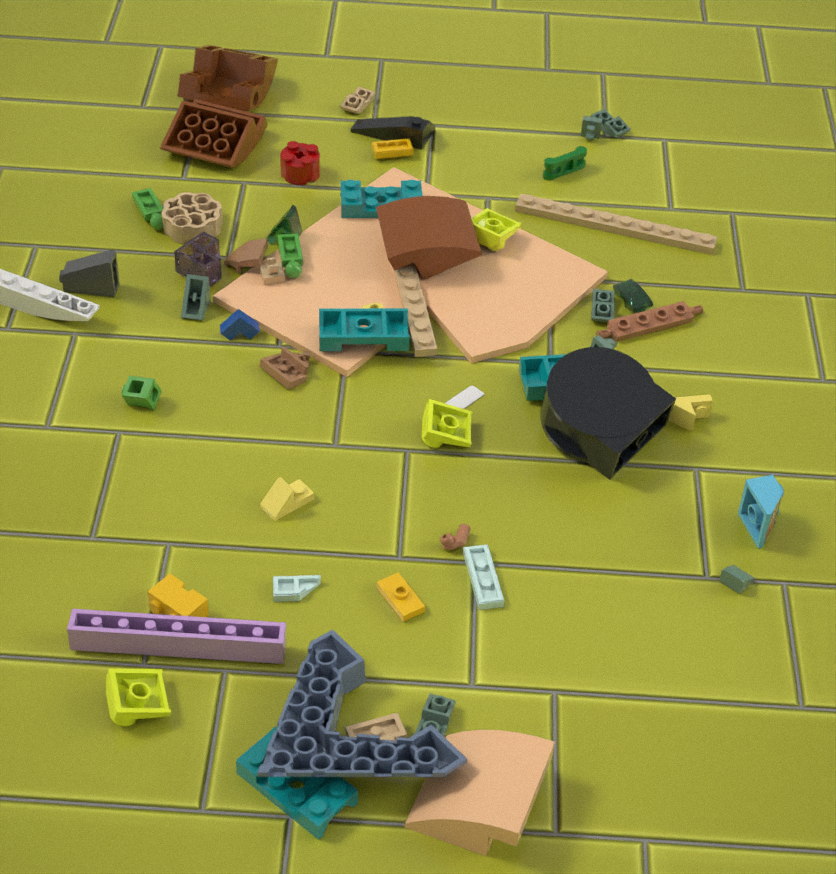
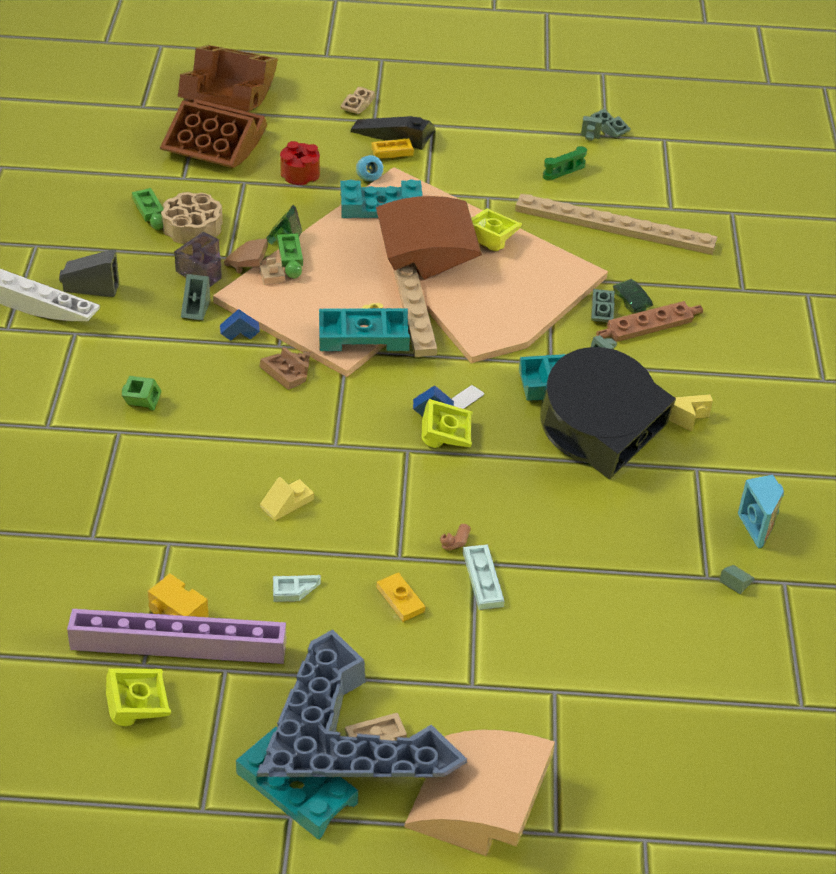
(375, 171): none -> medium azure head
(433, 393): none -> blue piece
(437, 713): sand green slope -> none

